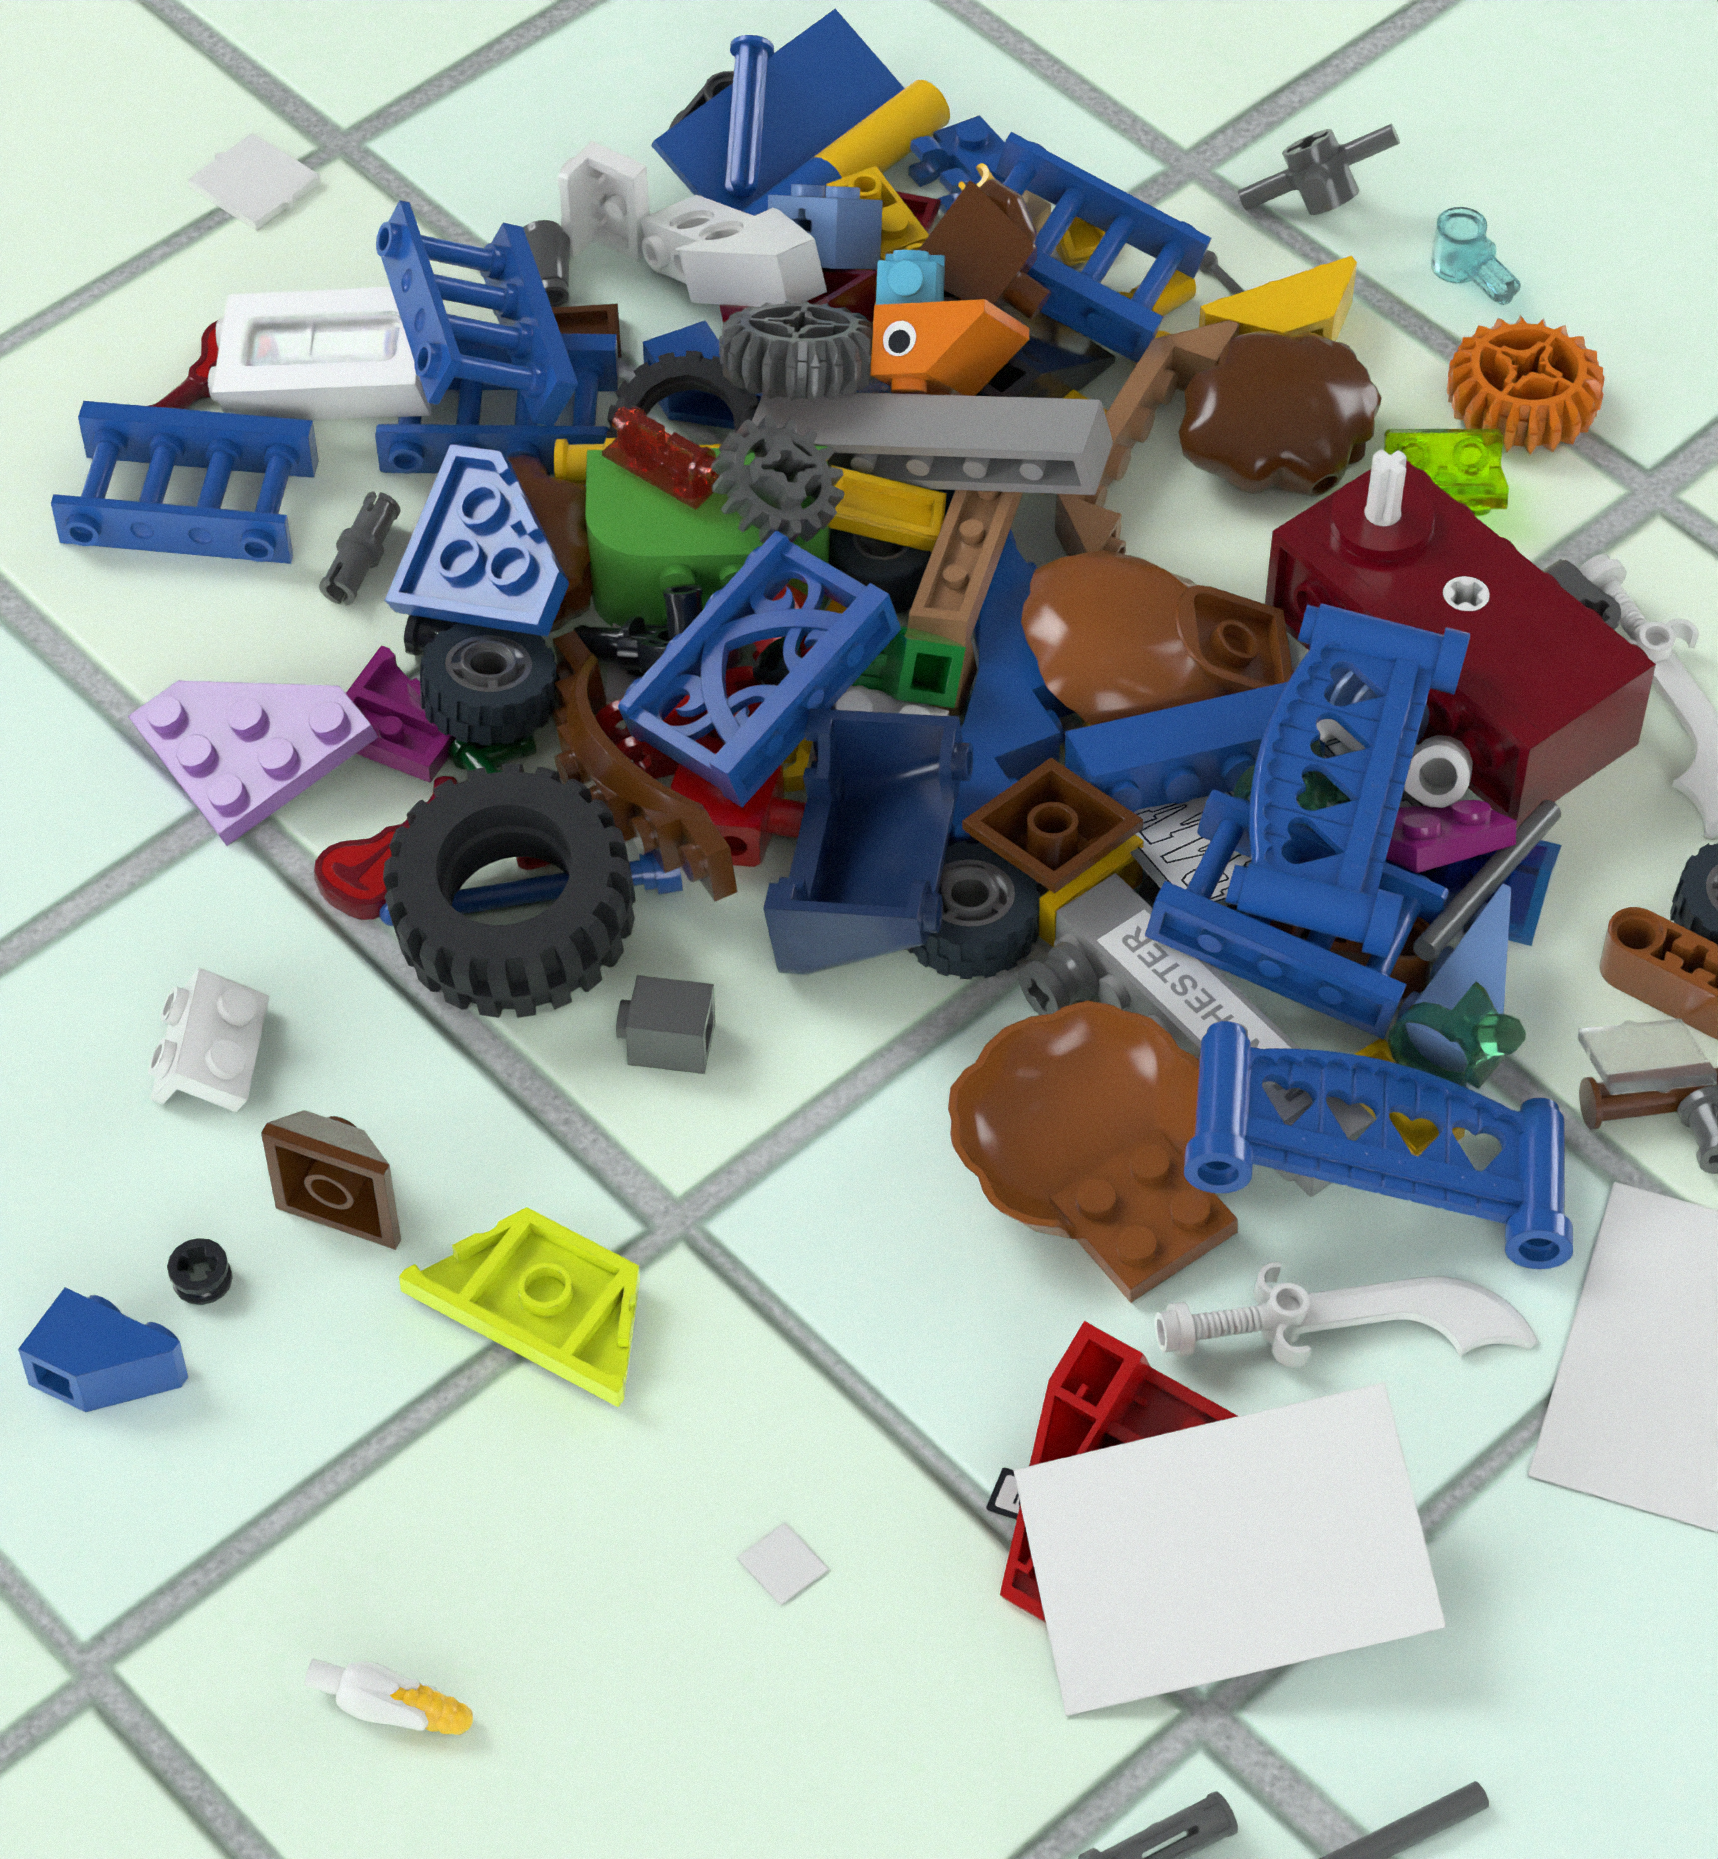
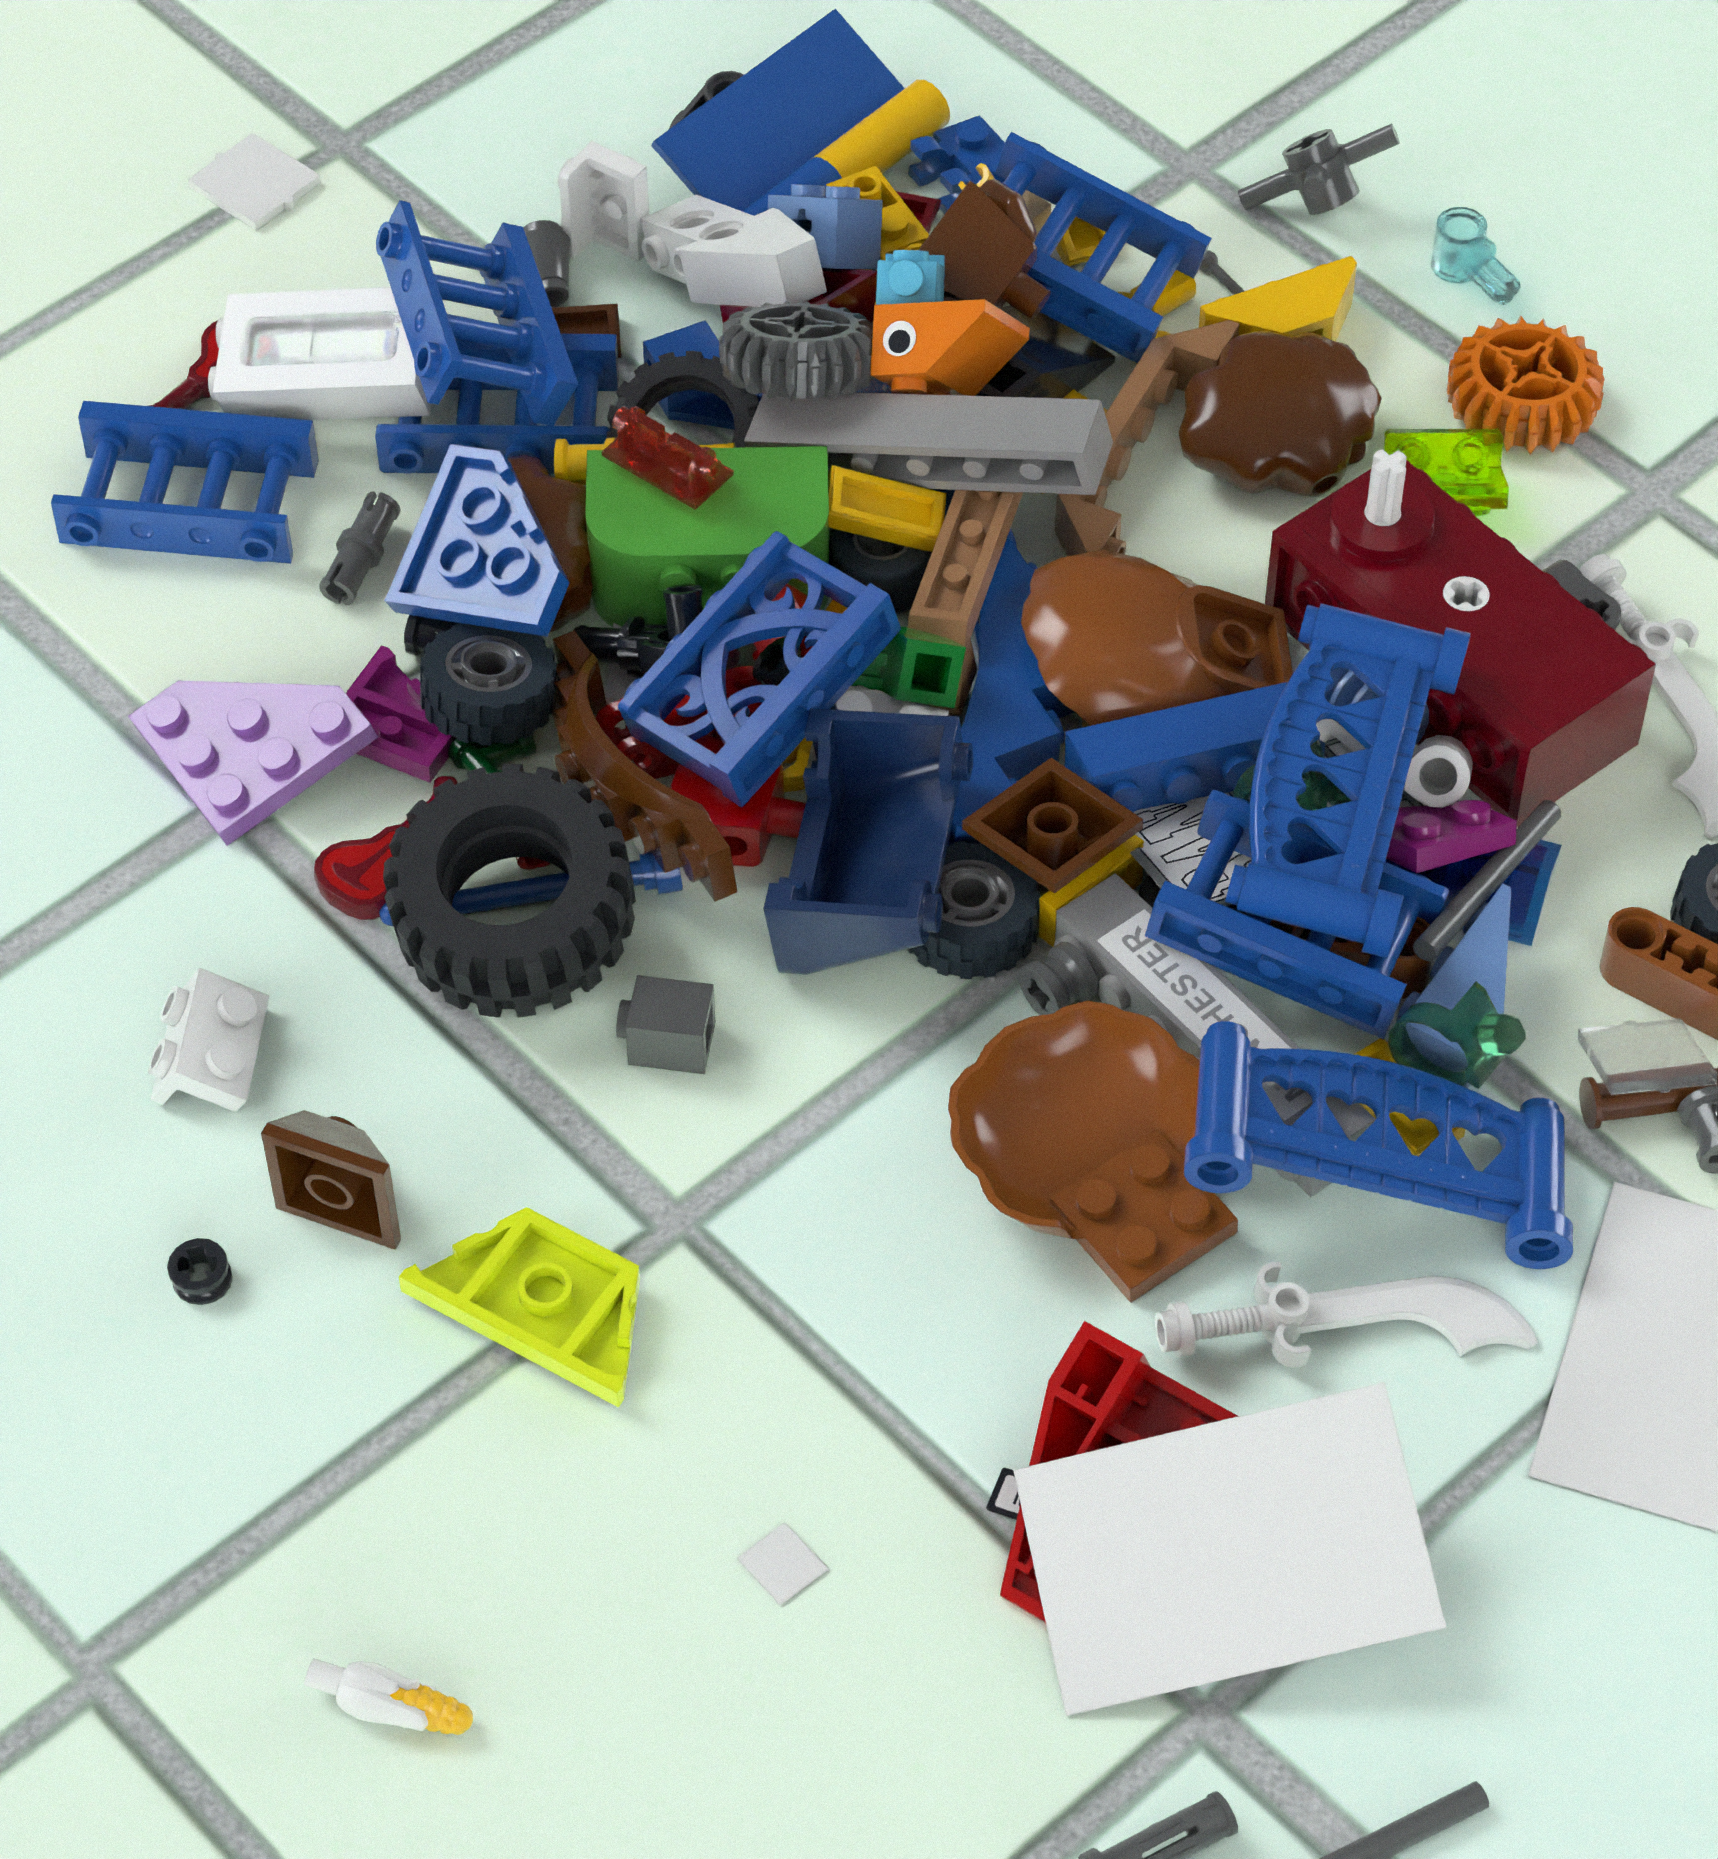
(99, 1356): blue slope -> none
(747, 113): axle -> none
(777, 480): dark grey gear -> none

